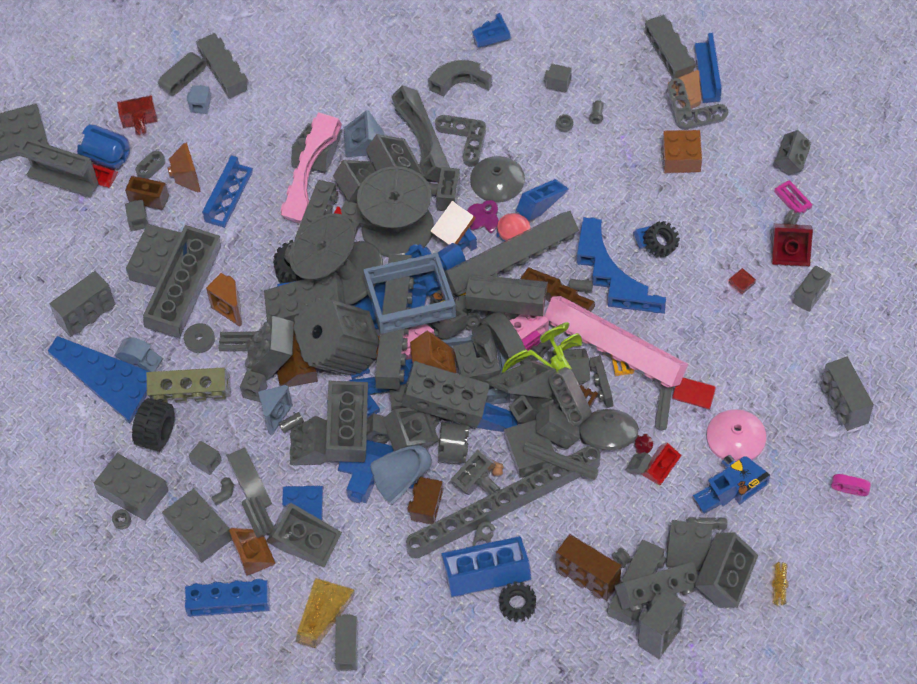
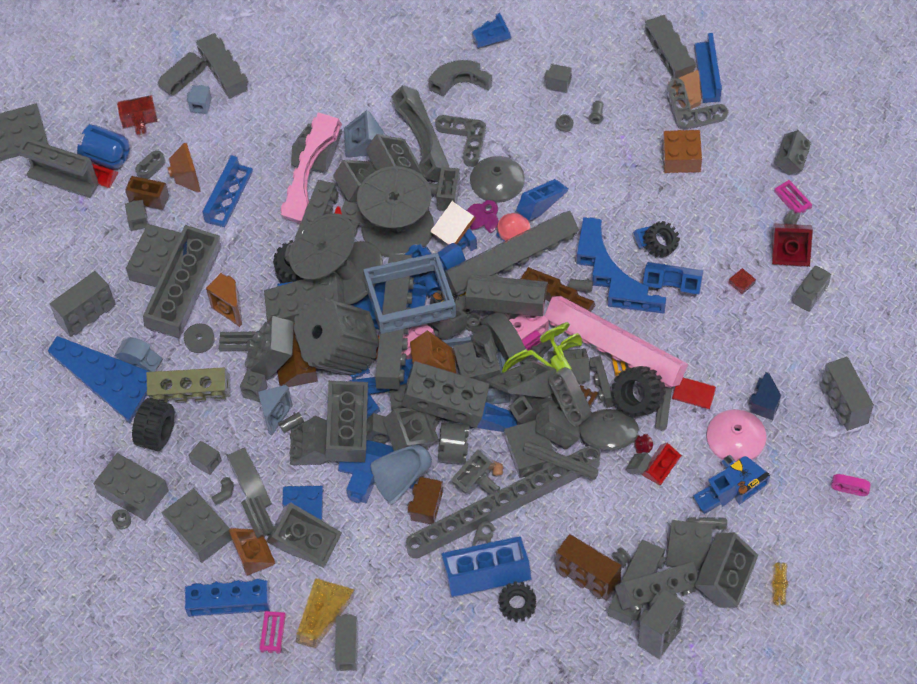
(271, 648): none -> dark pink tile
(624, 391): none -> black tyre
(661, 275): none -> blue arch
(767, 399): none -> dark blue slope

